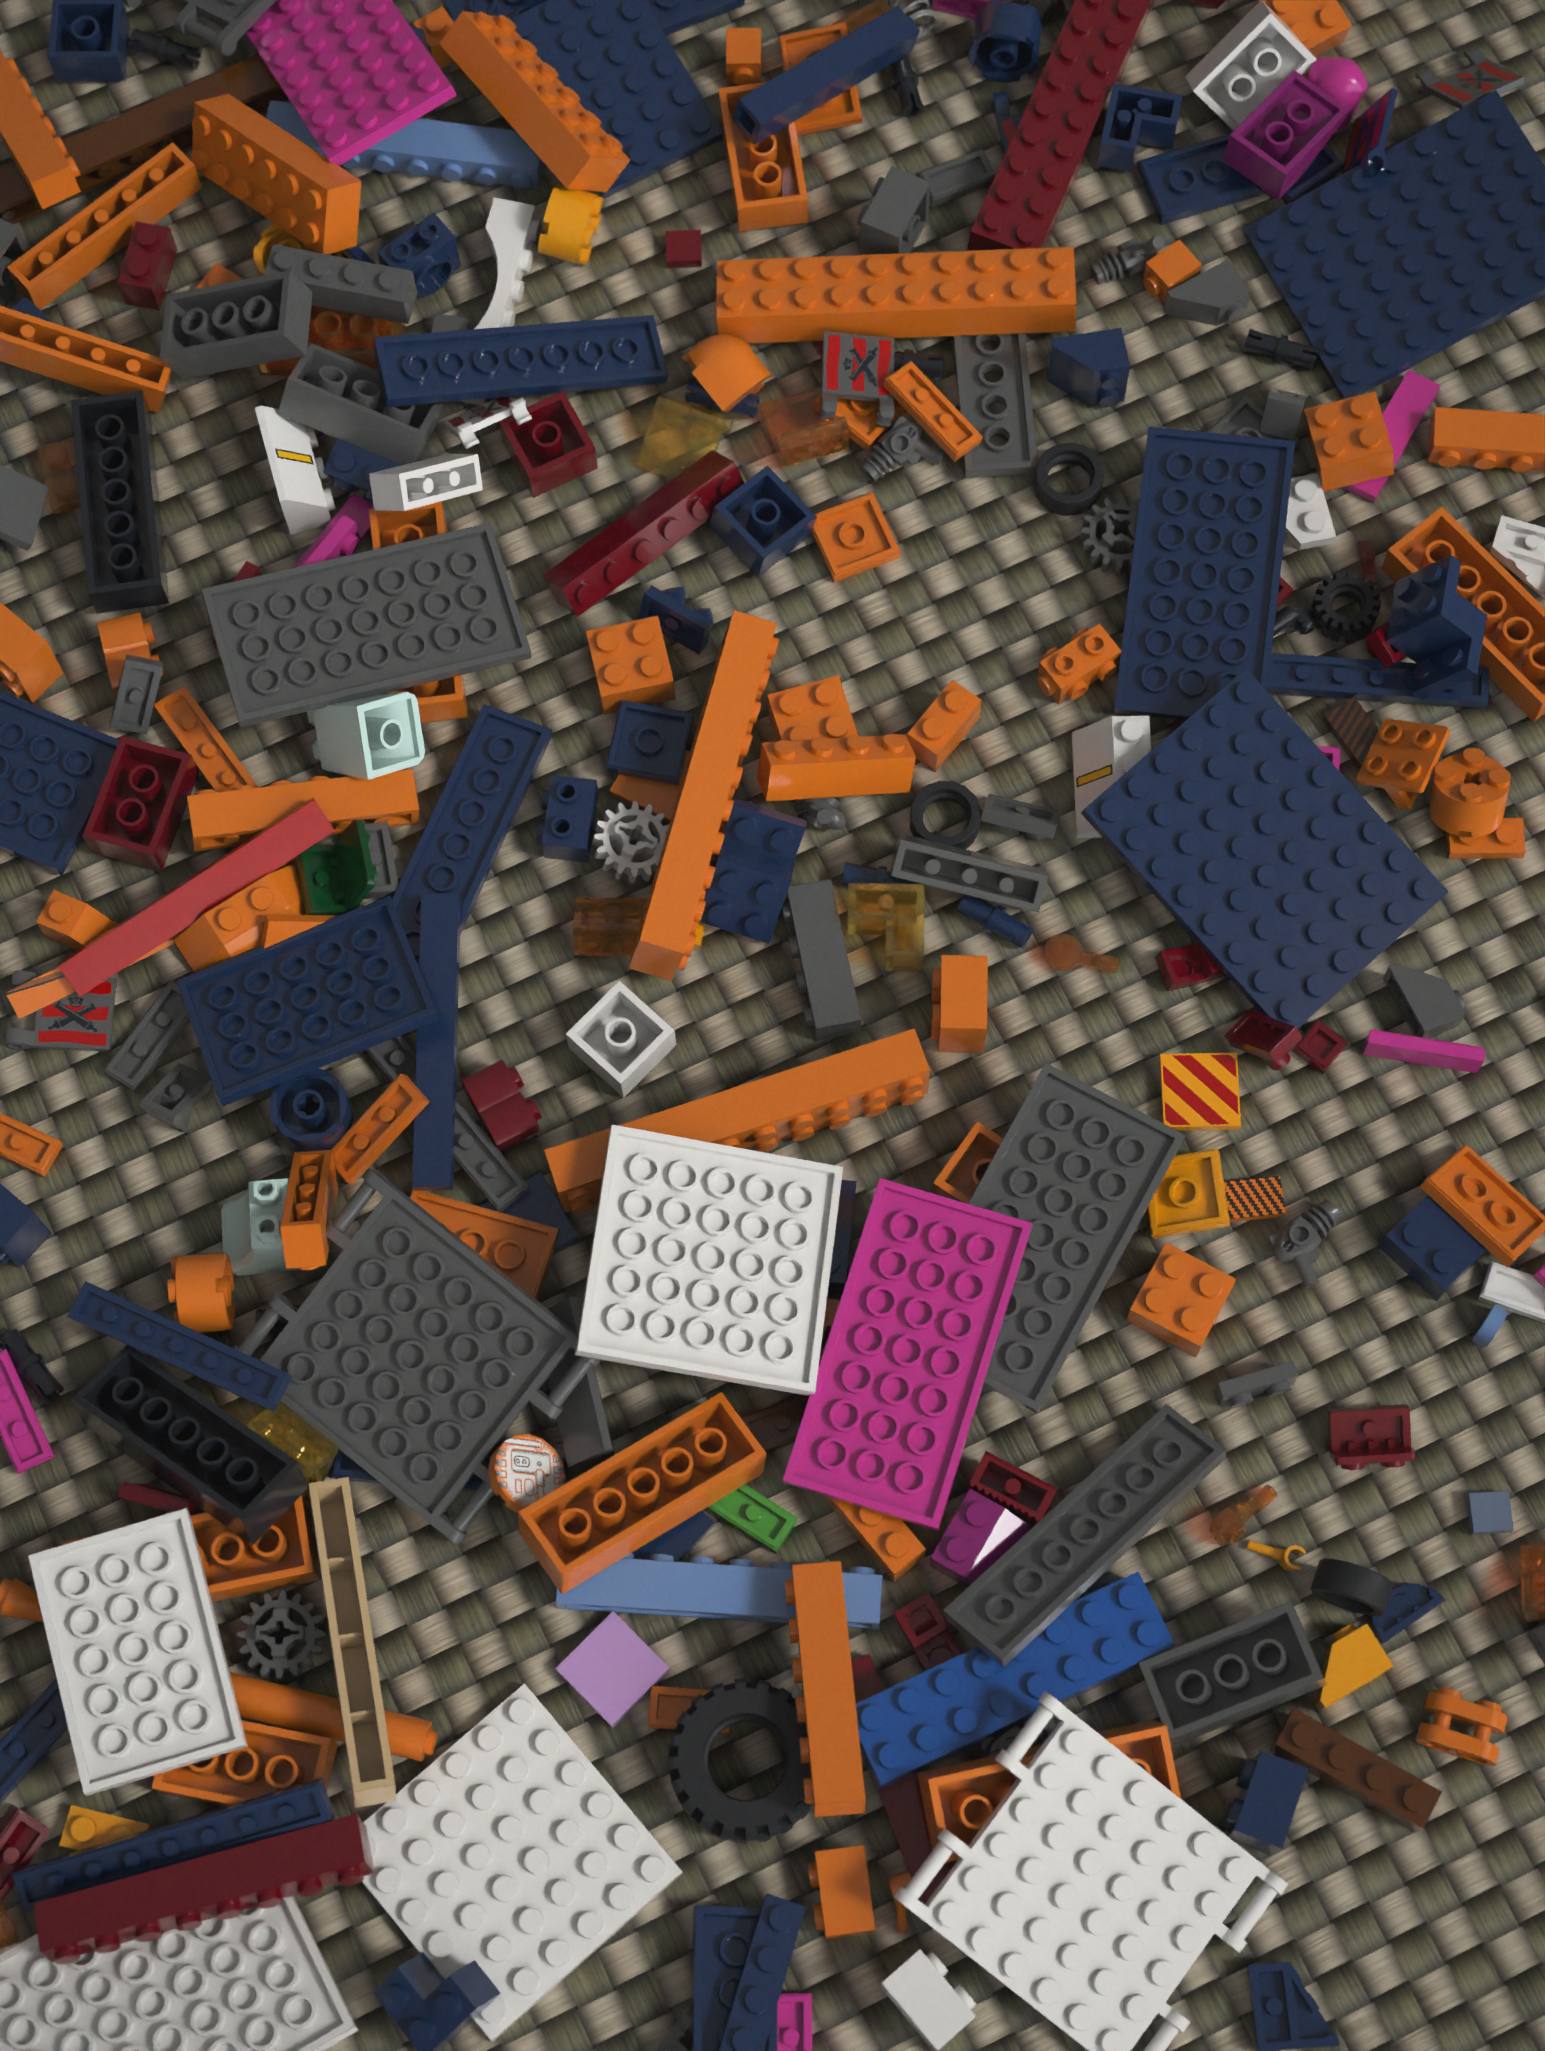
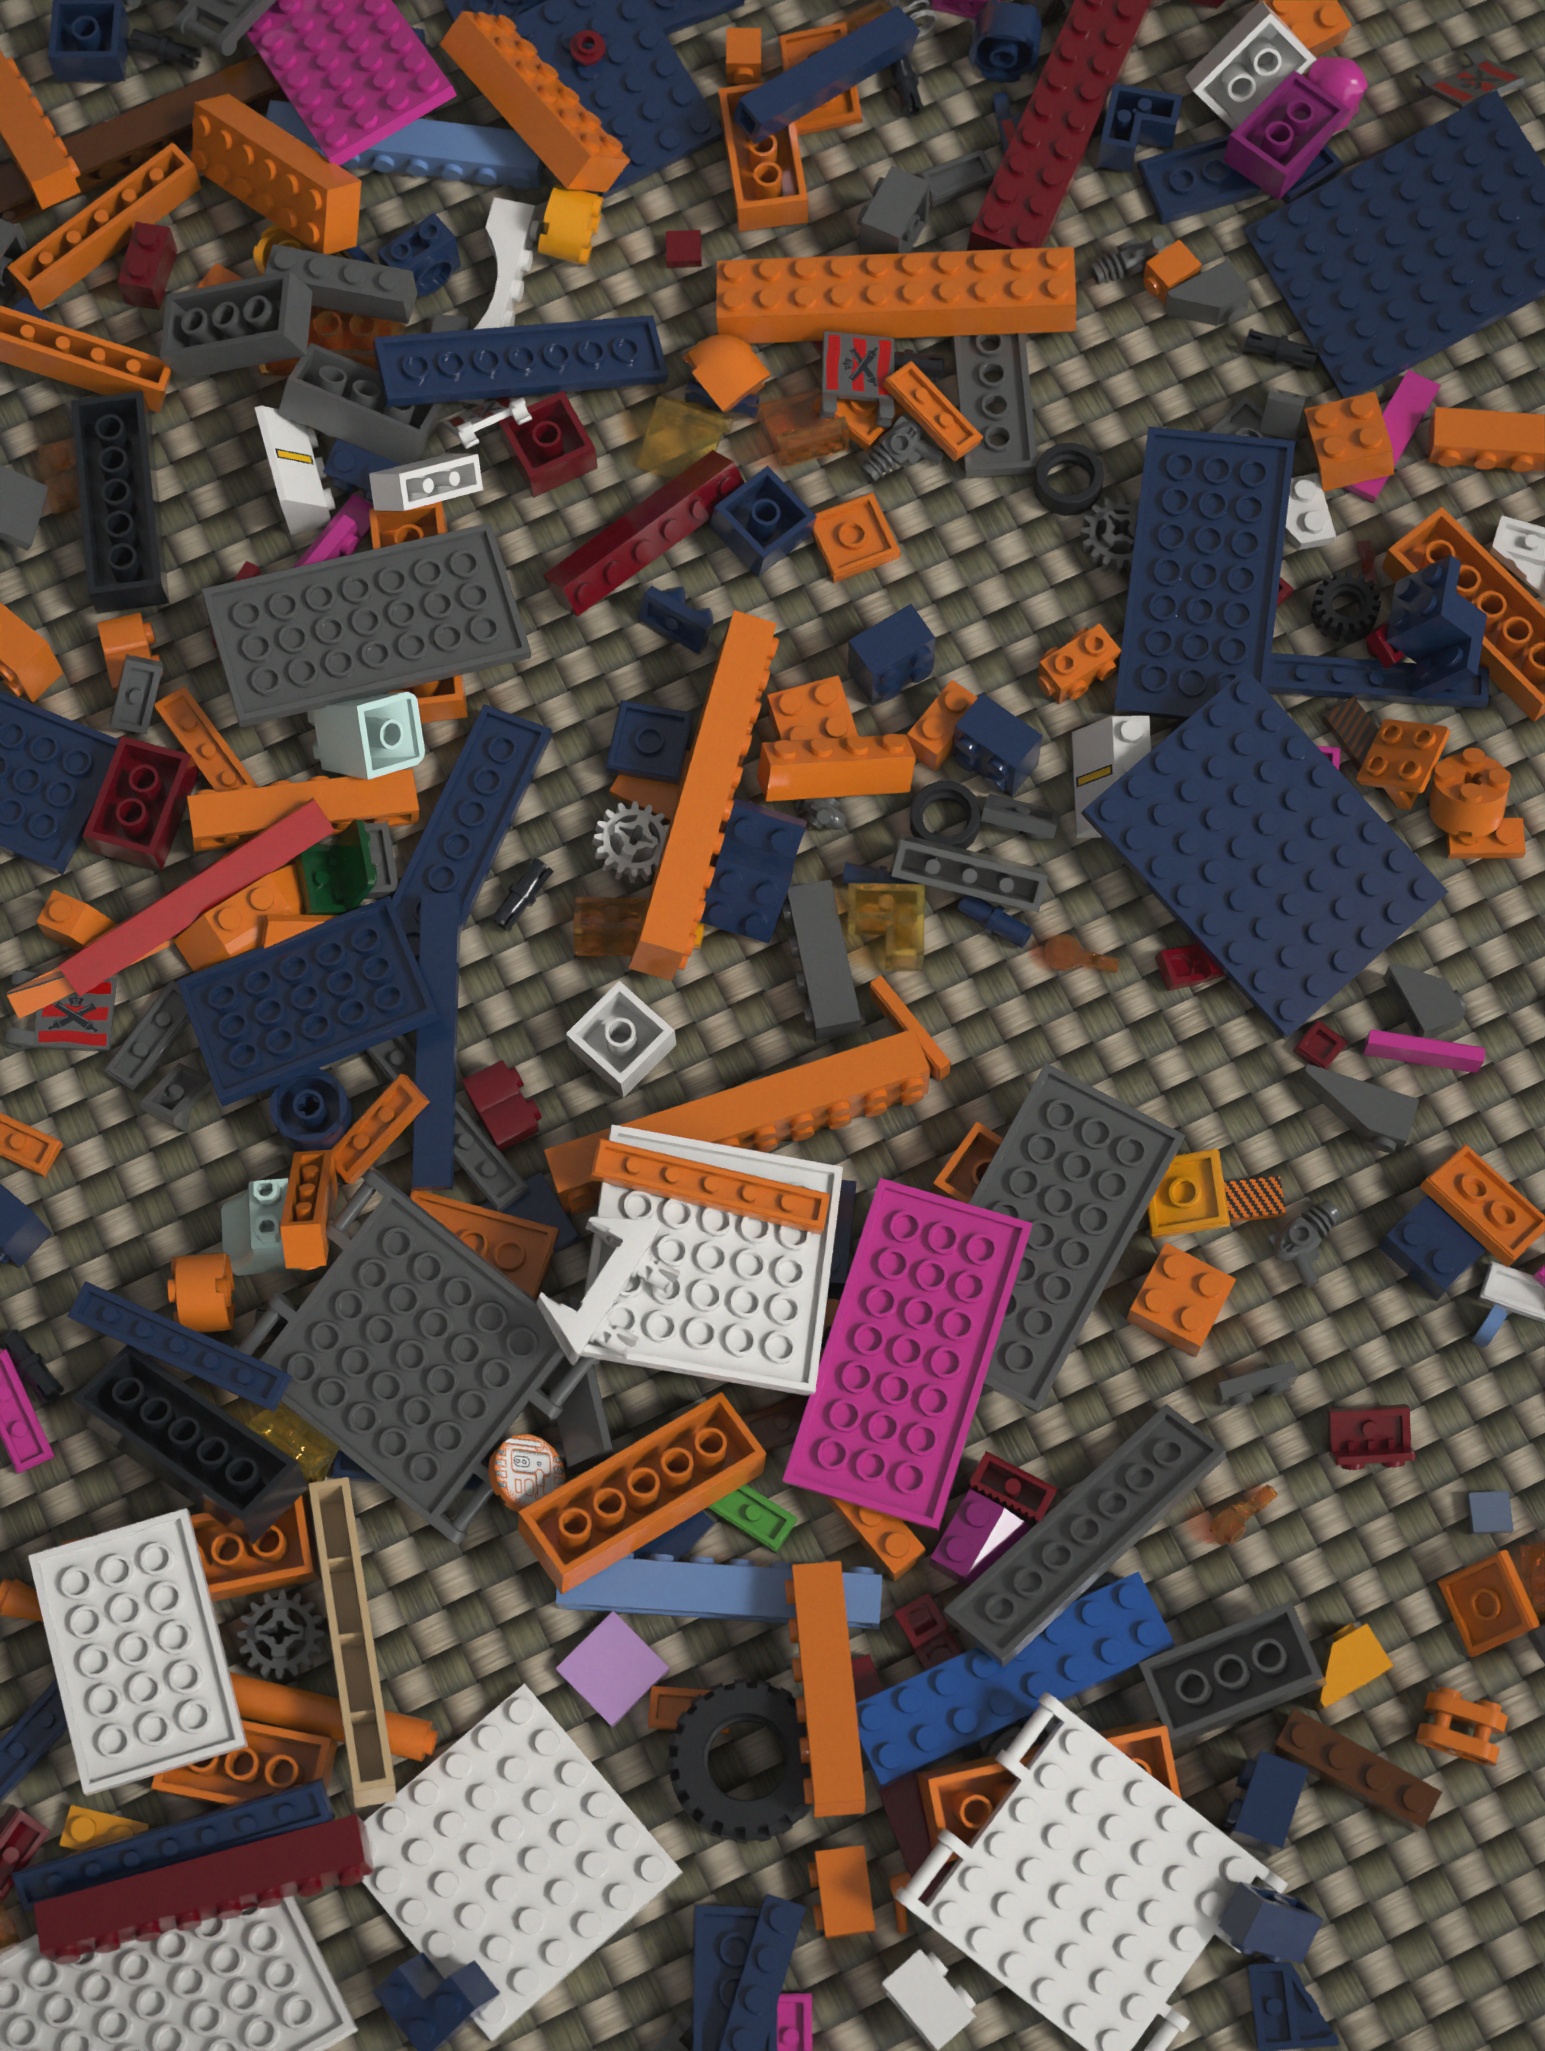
(157, 1498): dark red tile -> none
(435, 28): orange brick -> none
(521, 894): none -> black pin
(569, 818): dark blue brick -> none
(590, 56): none -> dark red plate
(631, 664): orange brick -> none
(631, 1257): none -> white hose
(709, 1186): none -> orange tile
(891, 655): none -> dark blue brick
(903, 1020): none -> orange tile
(961, 1015): orange brick -> none
(996, 745): none -> dark blue brick
(1090, 367): dark blue slope -> none
(1200, 1091): tile -> none
(1264, 1038): dark red tile -> none
(1269, 1923): none -> dark blue brick
(1278, 1554): light orange hand -> none
(1294, 617): black arm -> none
(1352, 1587): black tyre -> none
(1367, 1109): none -> dark grey slope
(1370, 135): dark blue flag -> none
(1405, 1607): dark blue tile -> none
(1488, 1603): none -> orange tile

